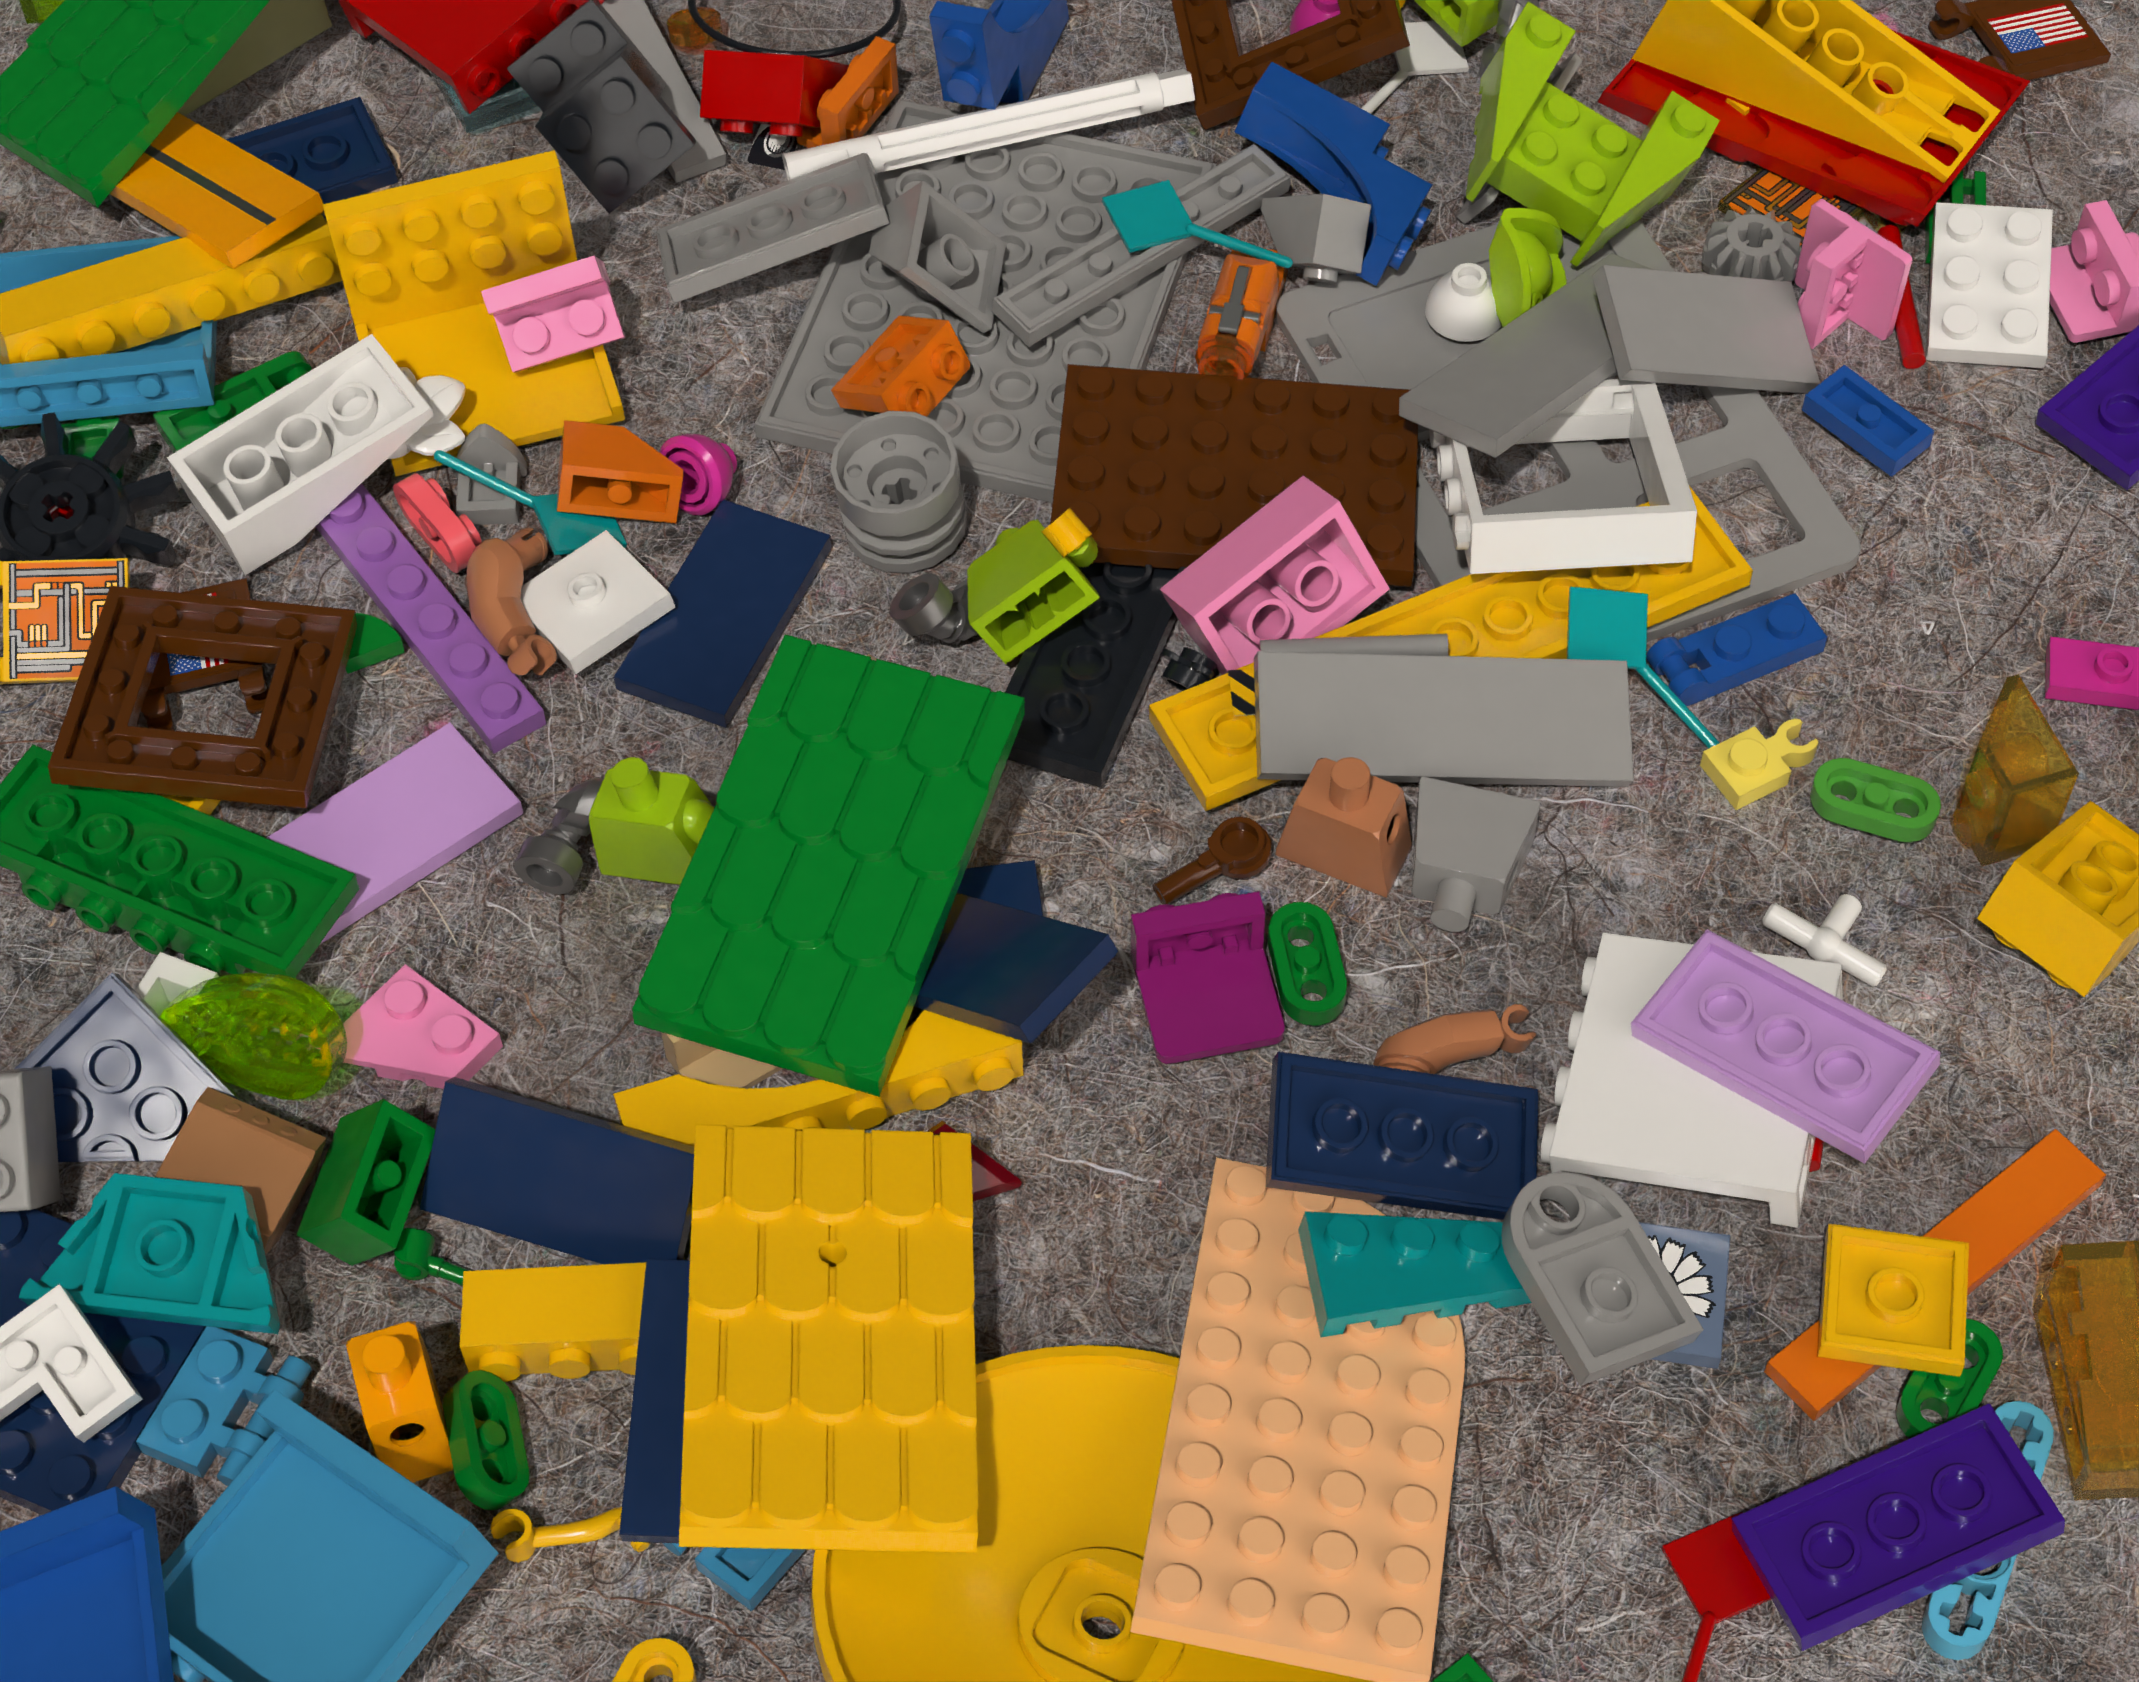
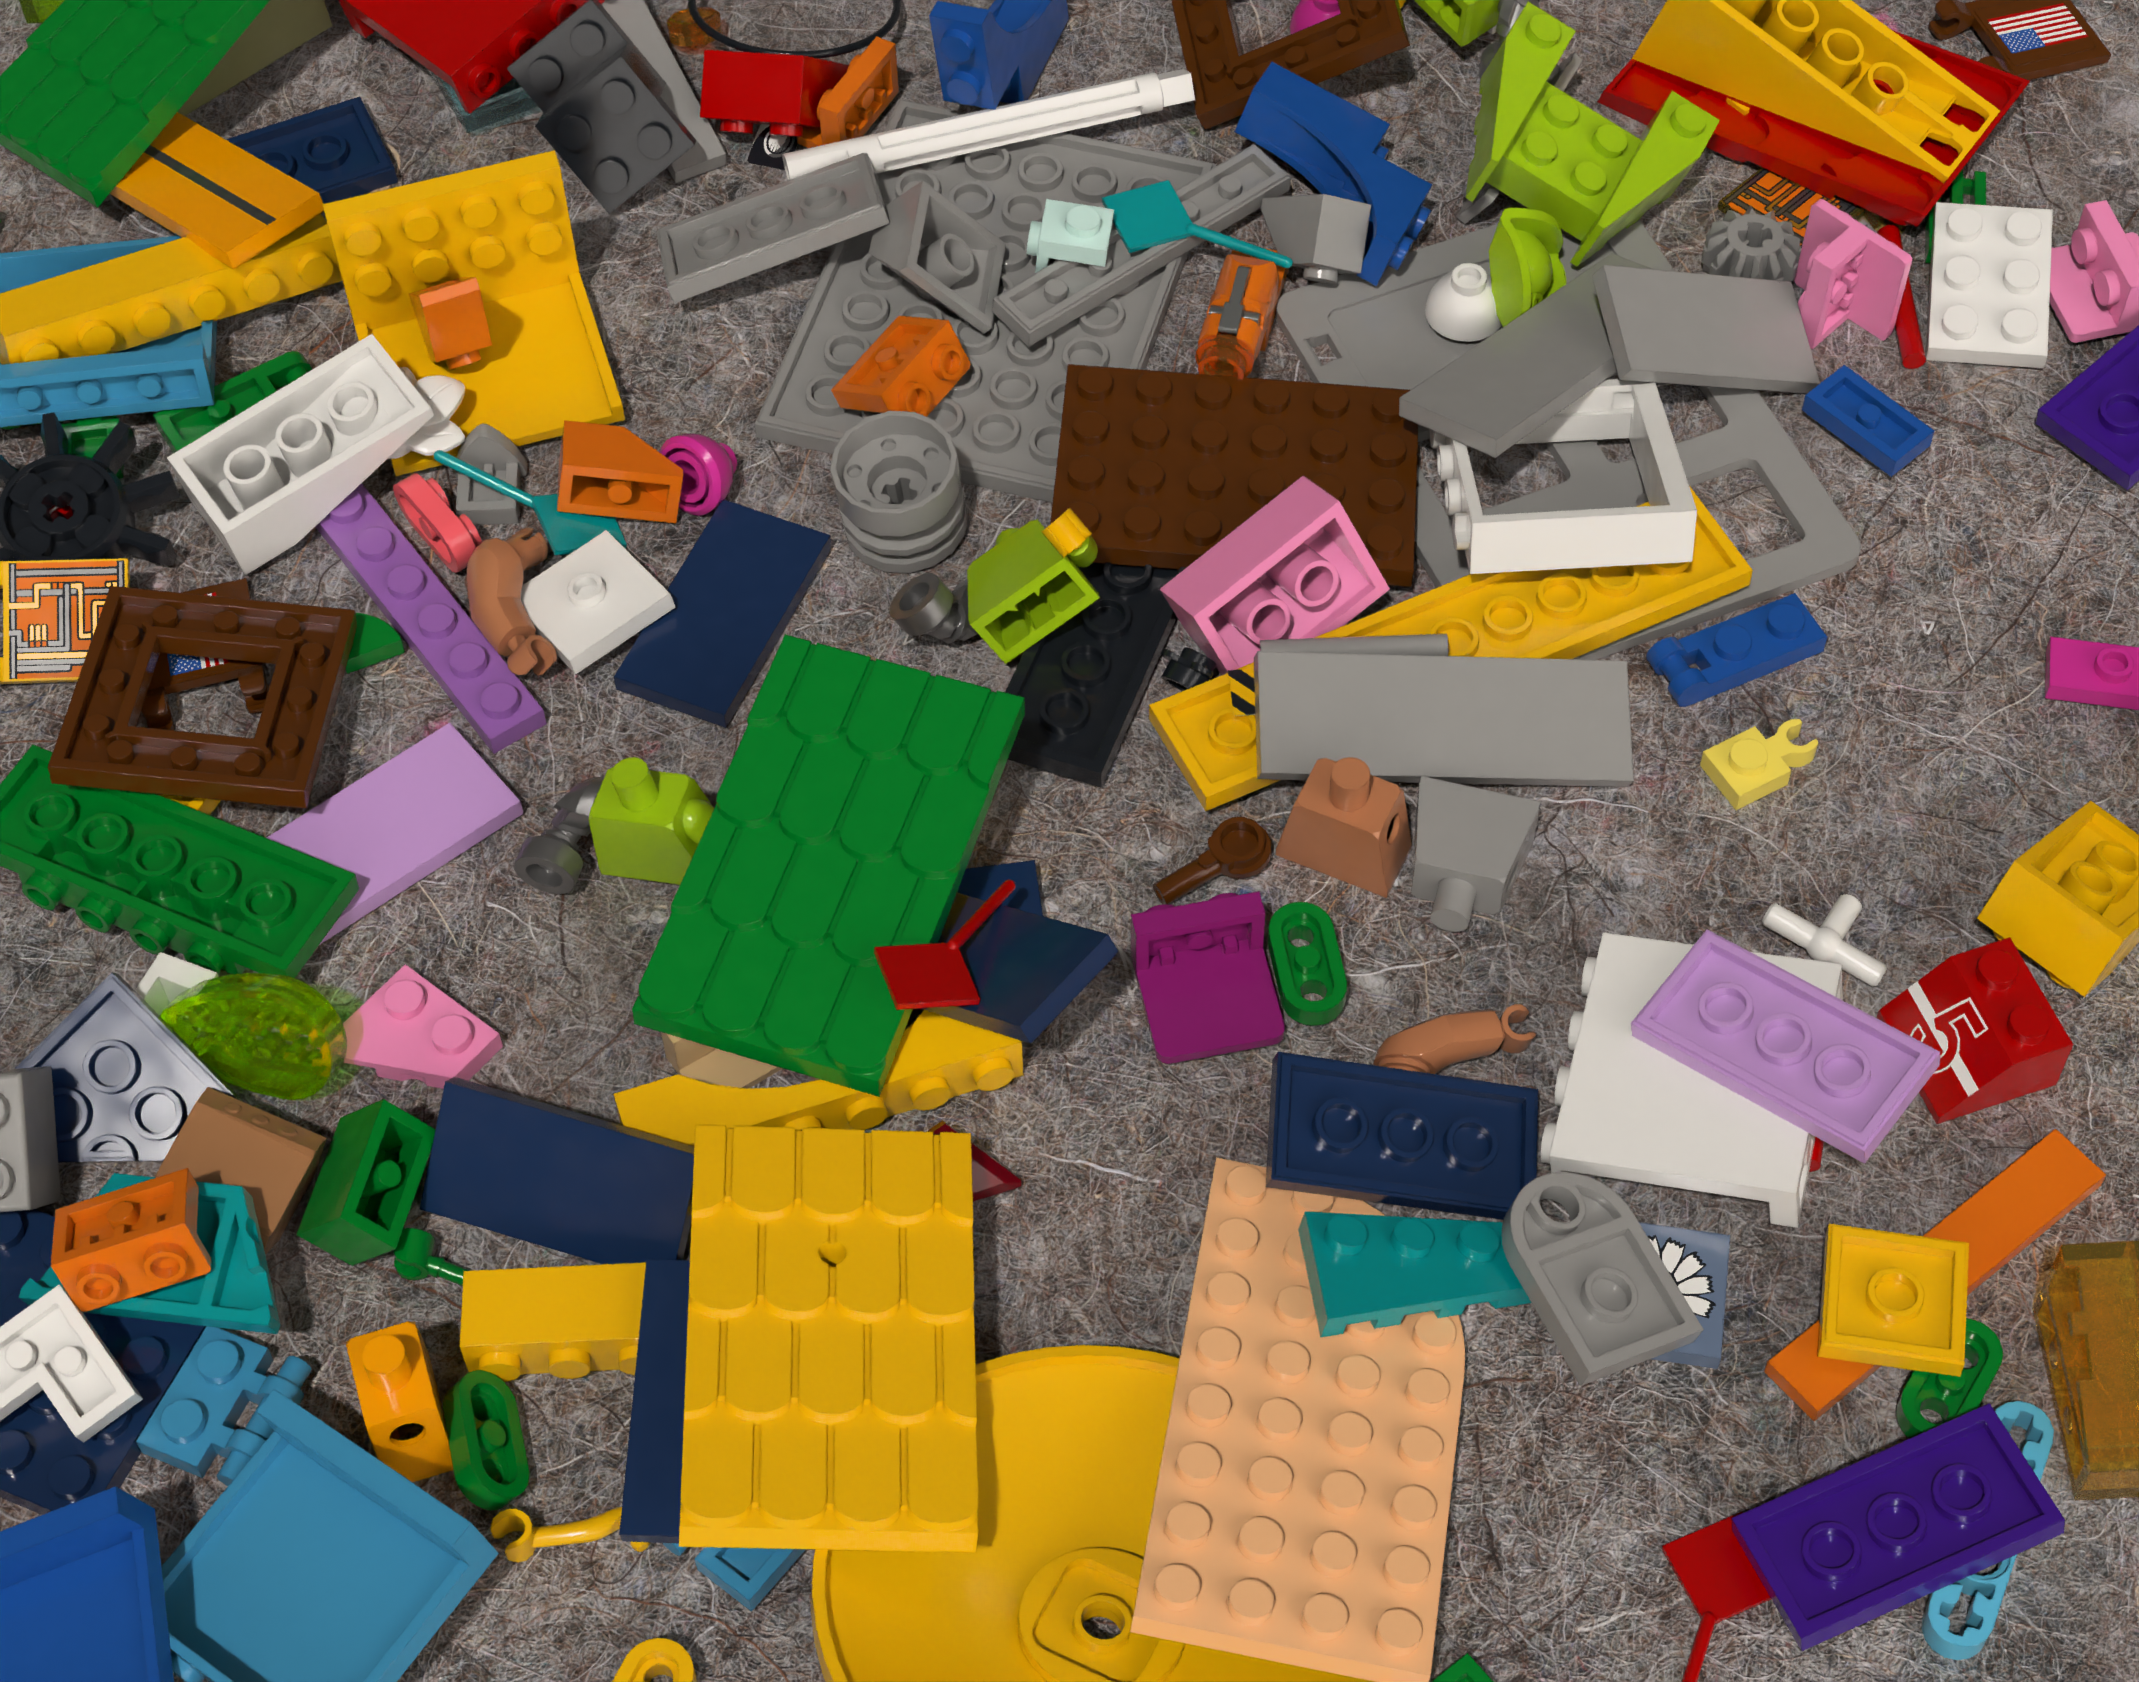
(129, 1241): none -> orange bracket
(452, 321): none -> orange slope
(555, 313): bright pink bracket -> none
(936, 971): none -> red piece
(1071, 234): none -> light aqua bracket
(1429, 53): white piece -> none
(1615, 628): teal piece -> none
(1875, 799): bright green plate -> none
(1990, 1030): none -> red slope
(2015, 780): clear yellow slope -> none

